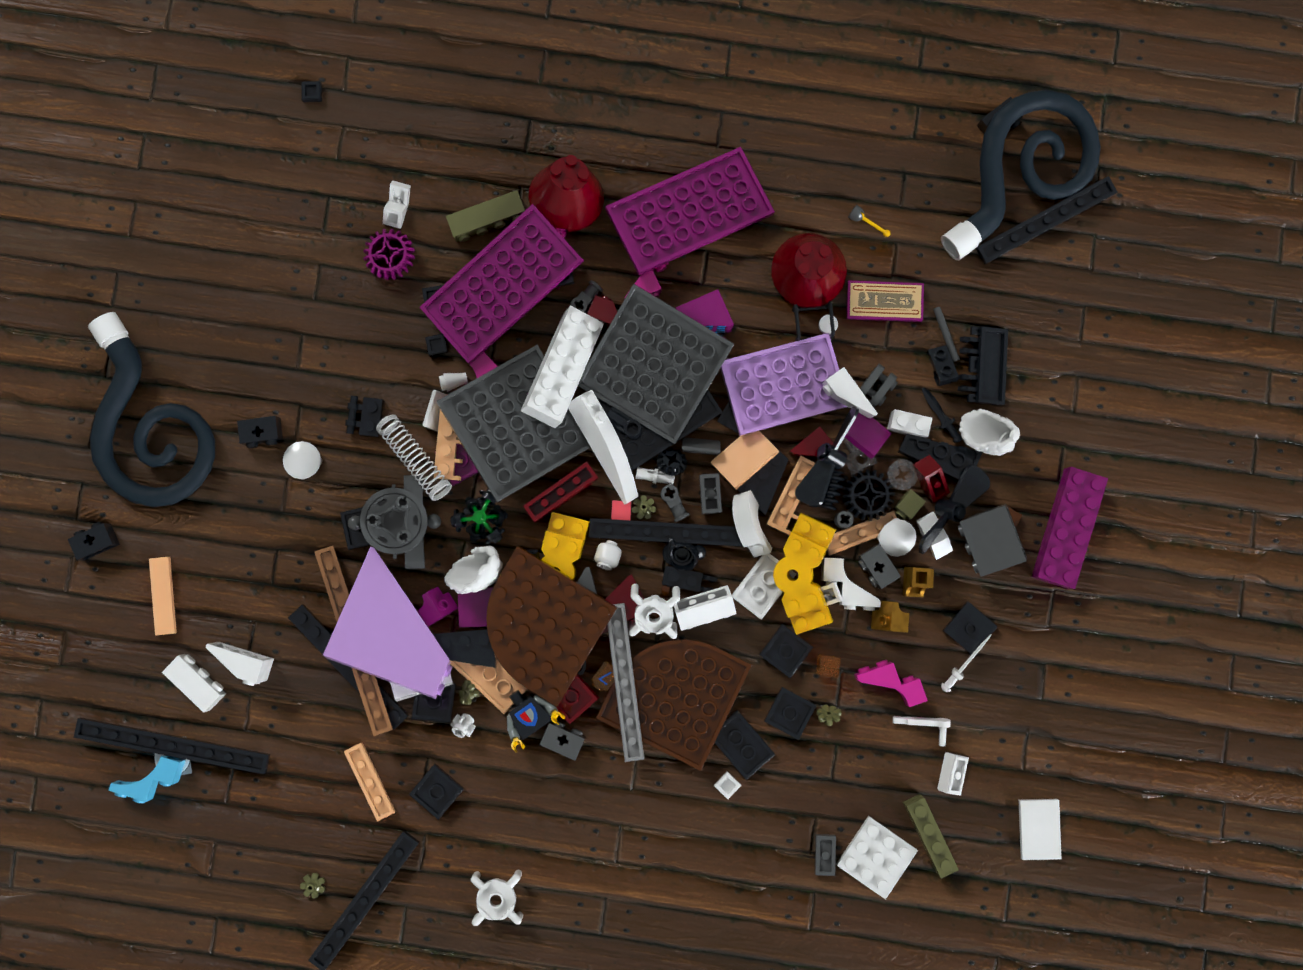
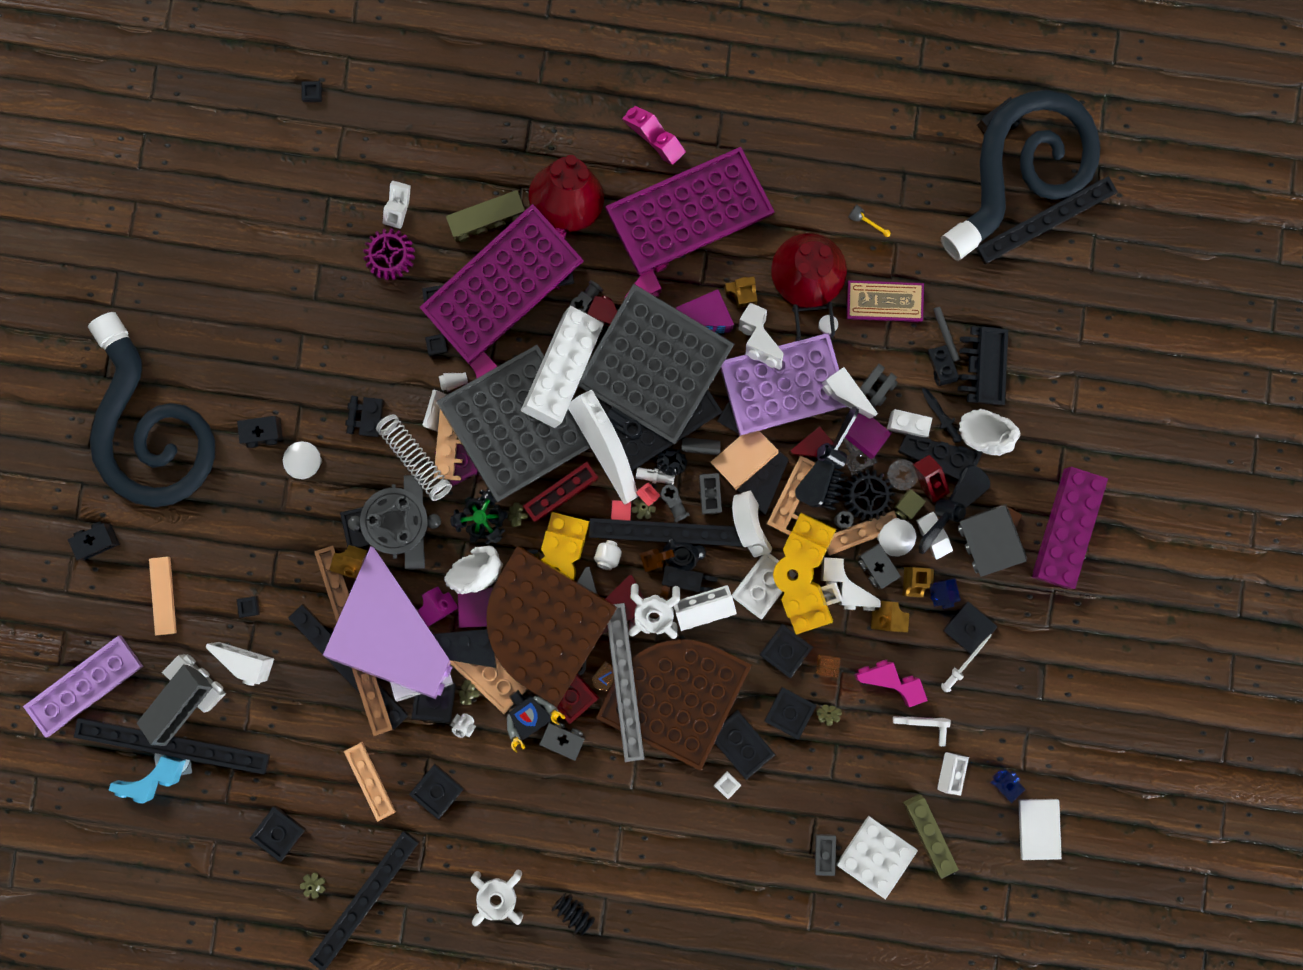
(83, 686): none -> lavender plate
(174, 705): none -> dark grey brick
(248, 606): none -> black tile
(277, 833): none -> black plate
(348, 562): none -> pearl gold brick
(516, 514): none -> olive plant
(573, 914): none -> black piece
(648, 494): none -> coral tile
(650, 129): none -> dark pink arch
(653, 559): none -> reddish brown plate
(743, 291): none -> pearl gold brick
(760, 344): none -> white arch
(944, 593): none -> clear blue brick
(1008, 785): none -> clear blue brick

